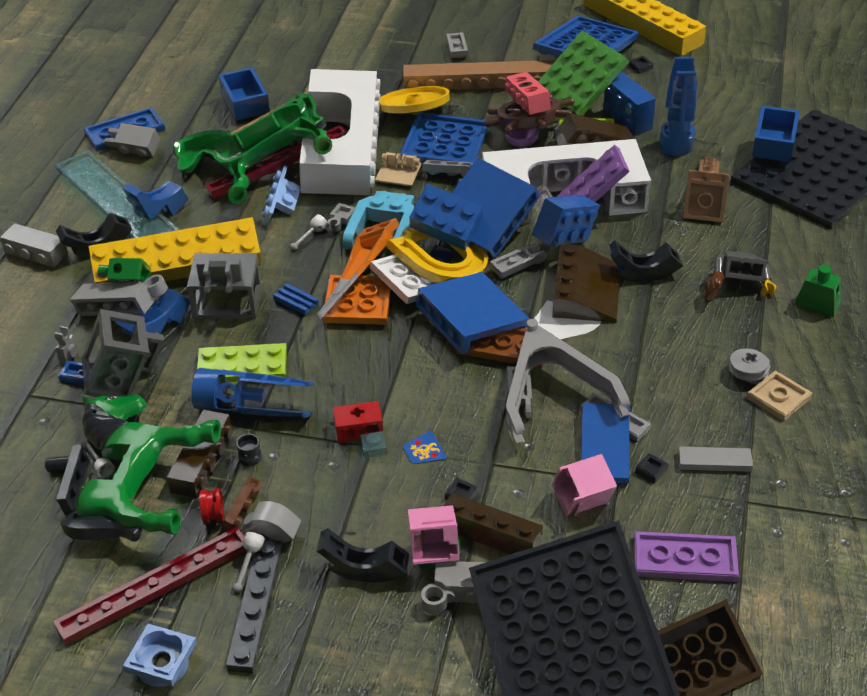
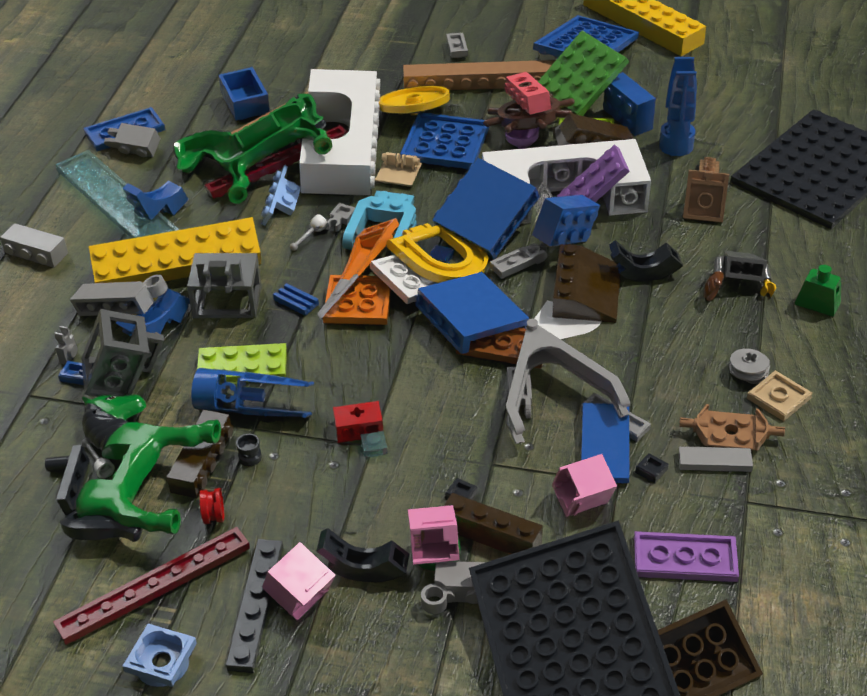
(112, 229): black arch -> none
(125, 270): green torso -> none
(242, 503): reddish brown hinge -> none
(252, 543): hinge -> none
(273, 521): light grey brick -> none
(298, 581): none -> bright pink piece
(424, 449): blue sticker -> none
(446, 216): blue piece -> none
(452, 168): light grey hinge -> none
(641, 64): black tile -> none
(749, 429): none -> medium nougat plate
(775, 134): blue piece -> none

